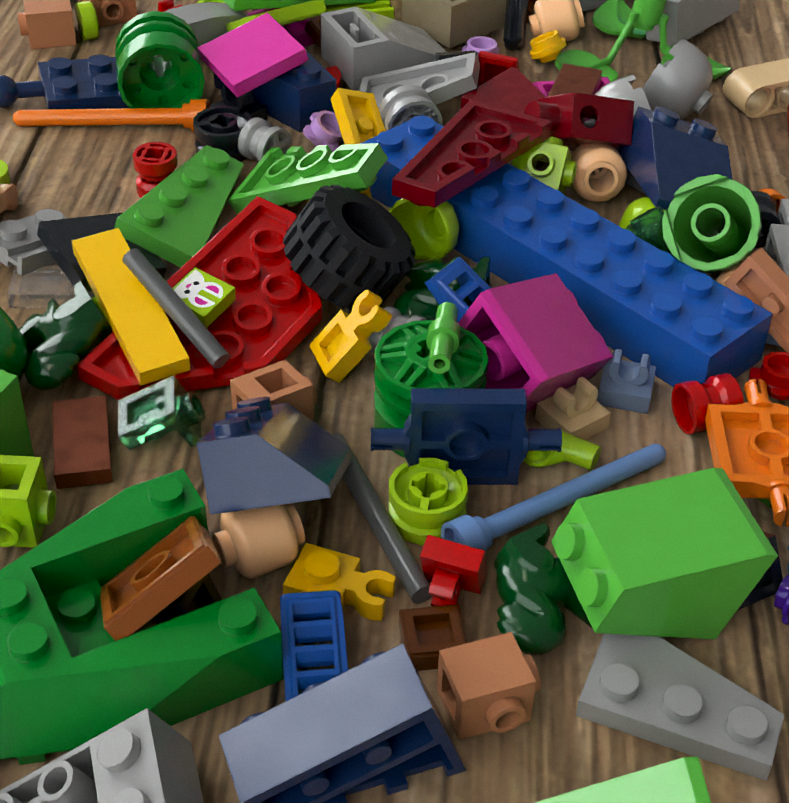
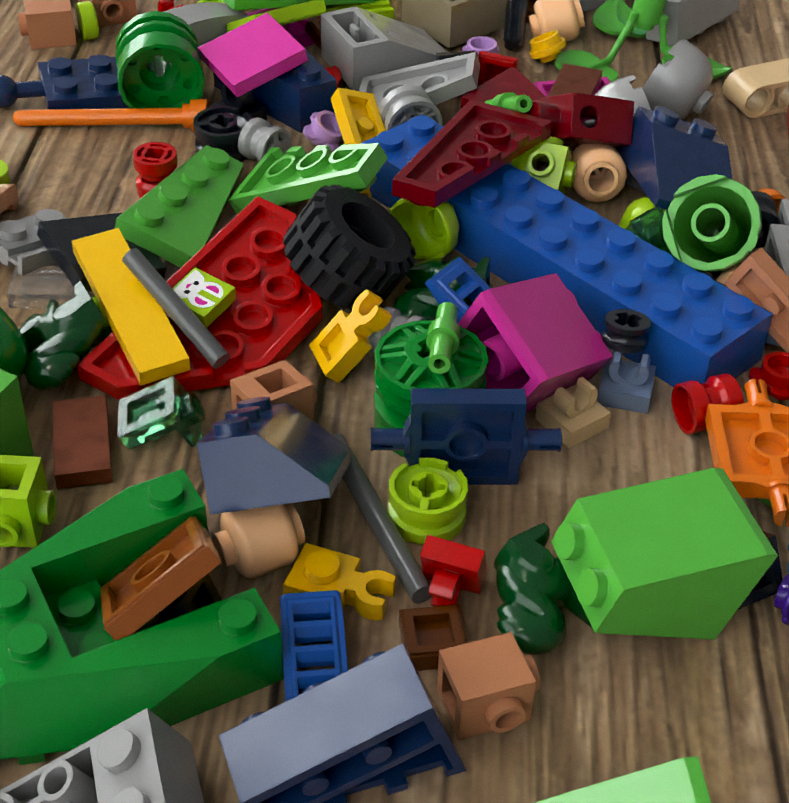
(481, 532): medium blue piece -> none
(512, 101): none -> bright green bar
(573, 450): lime arm -> none
(626, 331): none -> black bush
(680, 703): light grey wing -> none

